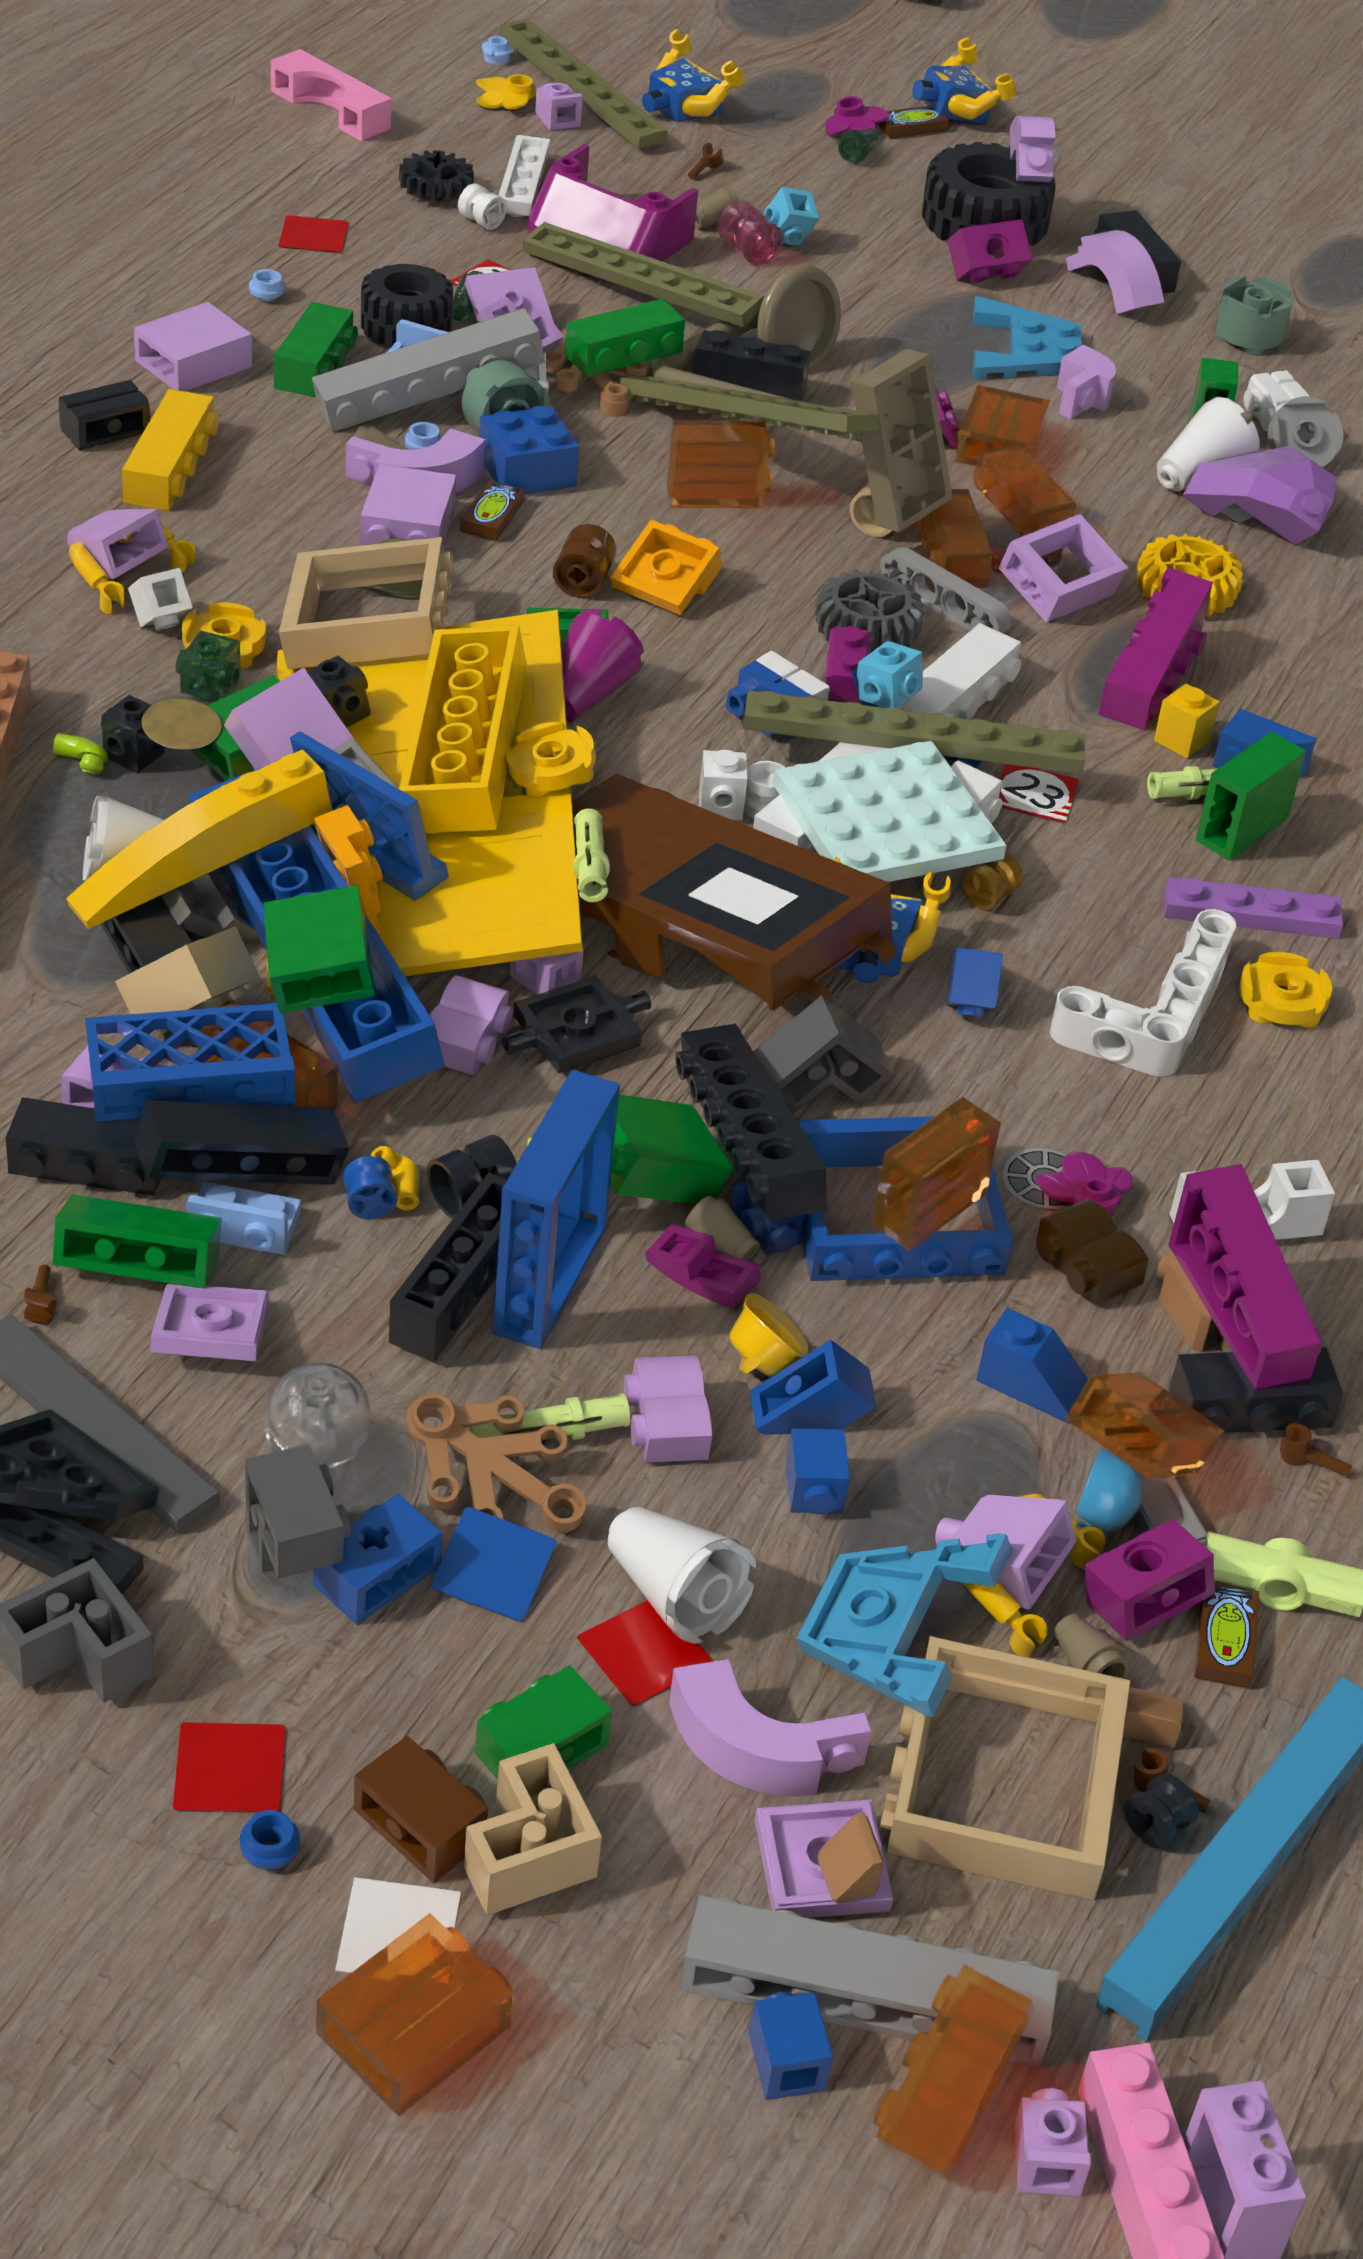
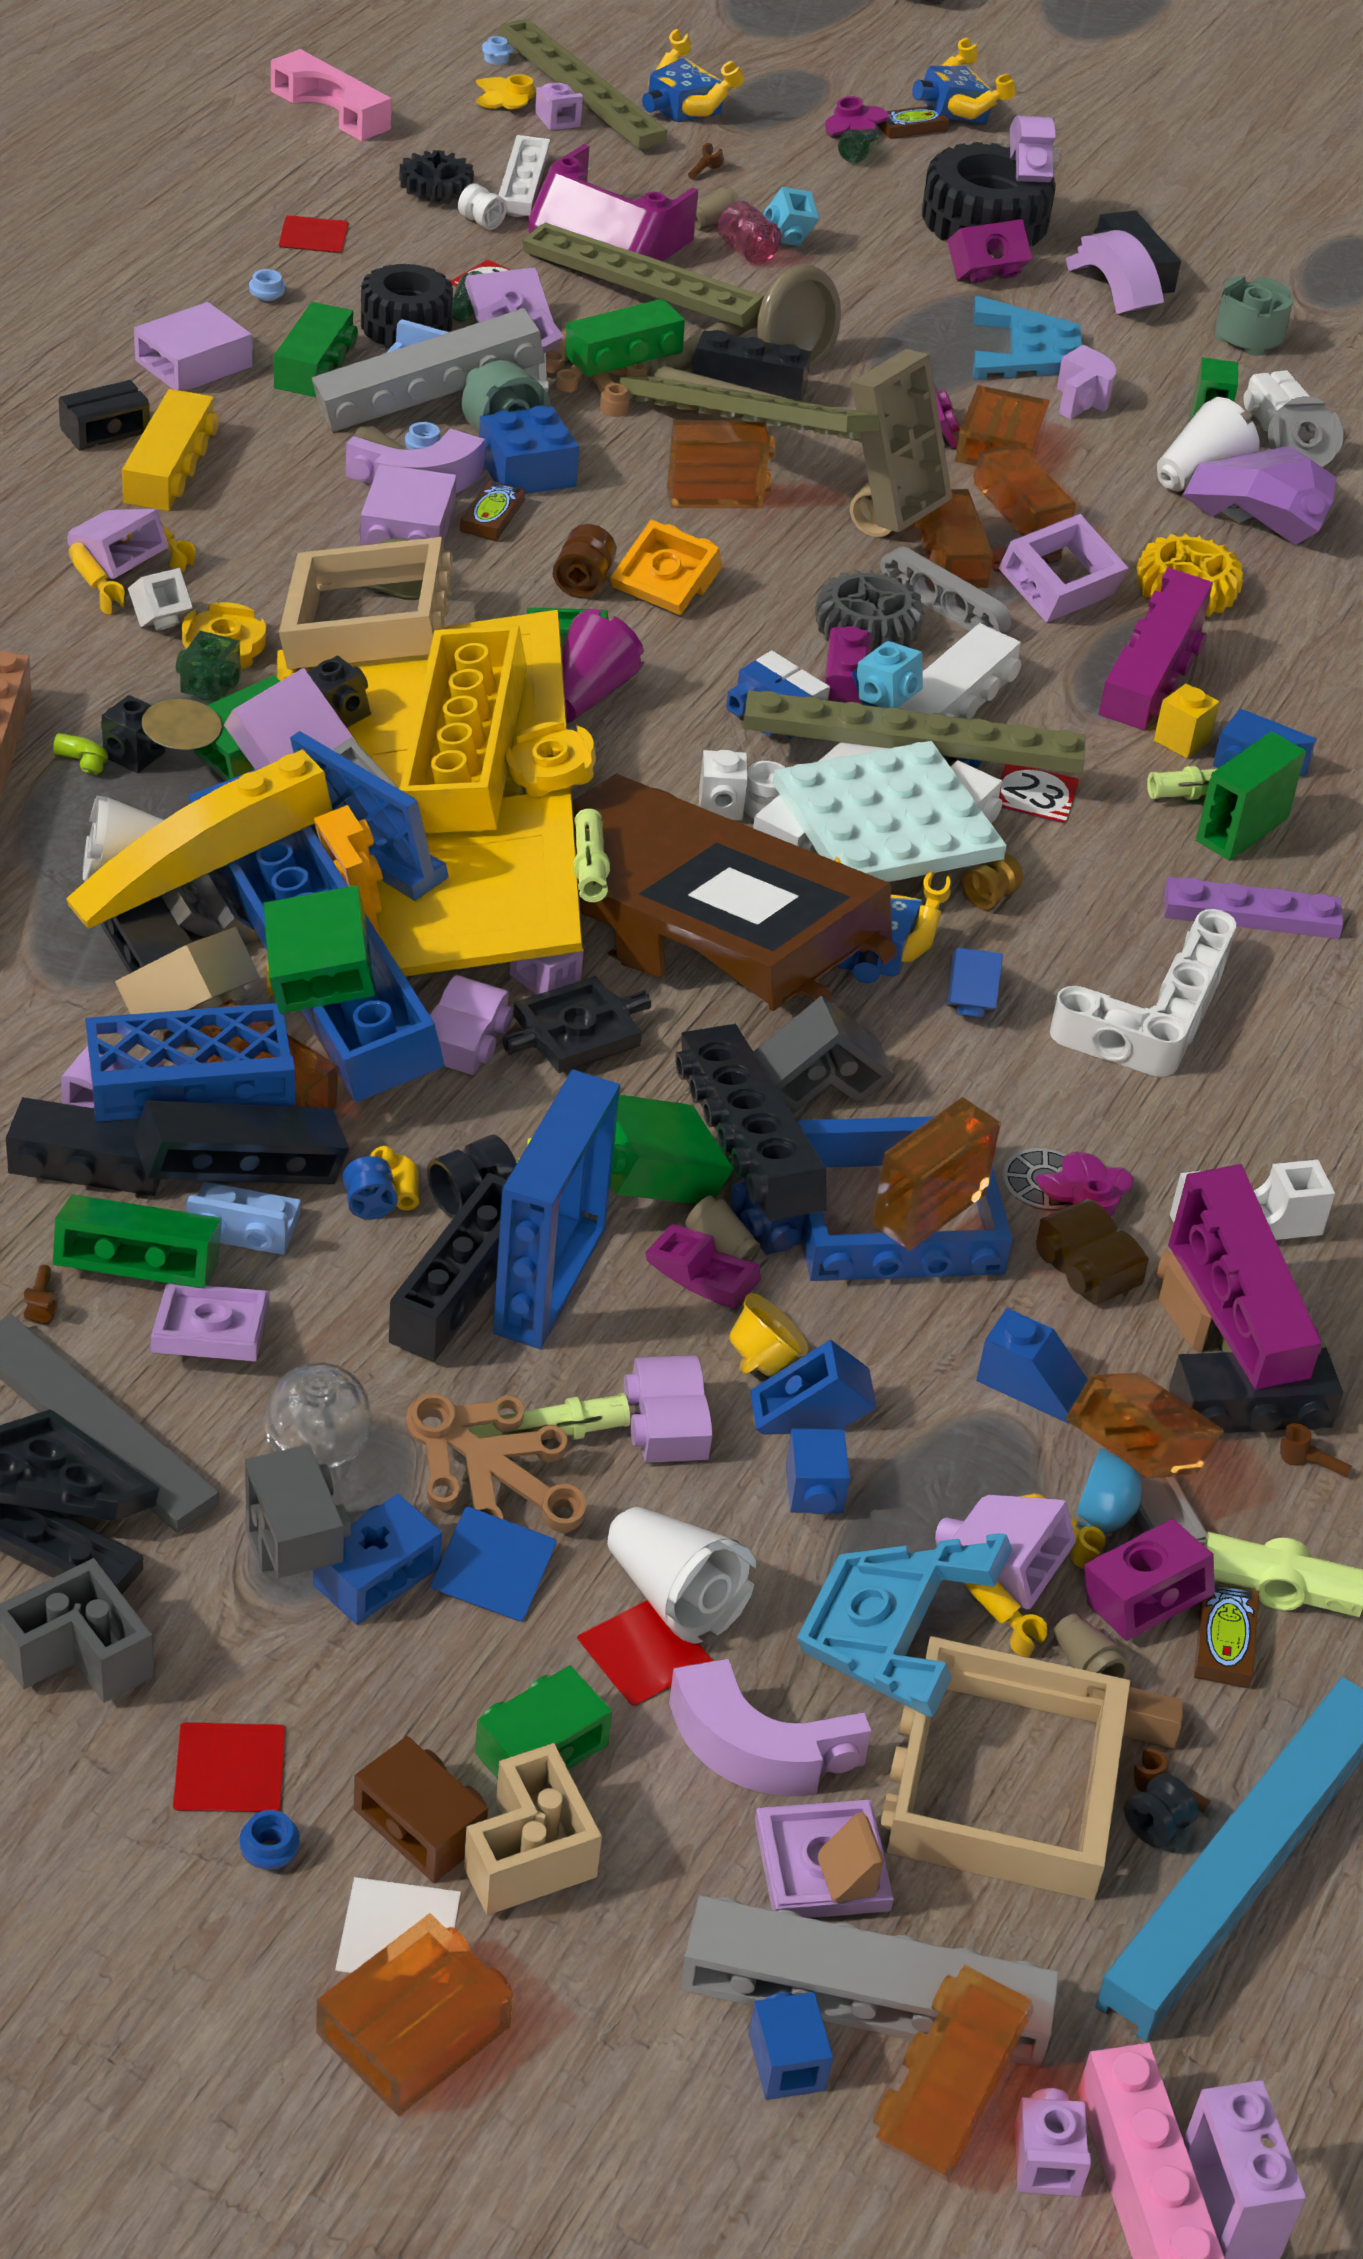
(1300, 1004): yellow plate -> none

